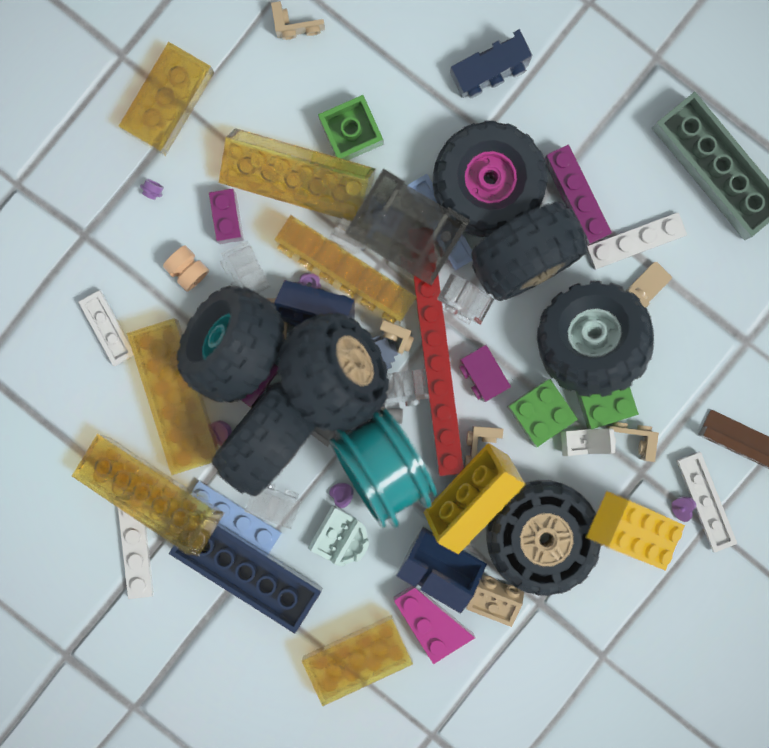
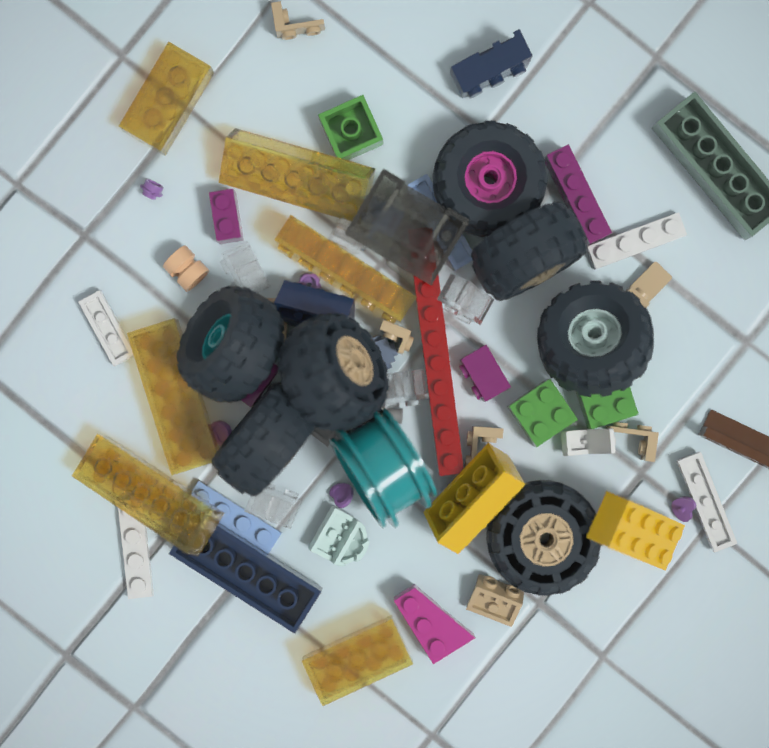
(441, 572): dark blue piece -> none

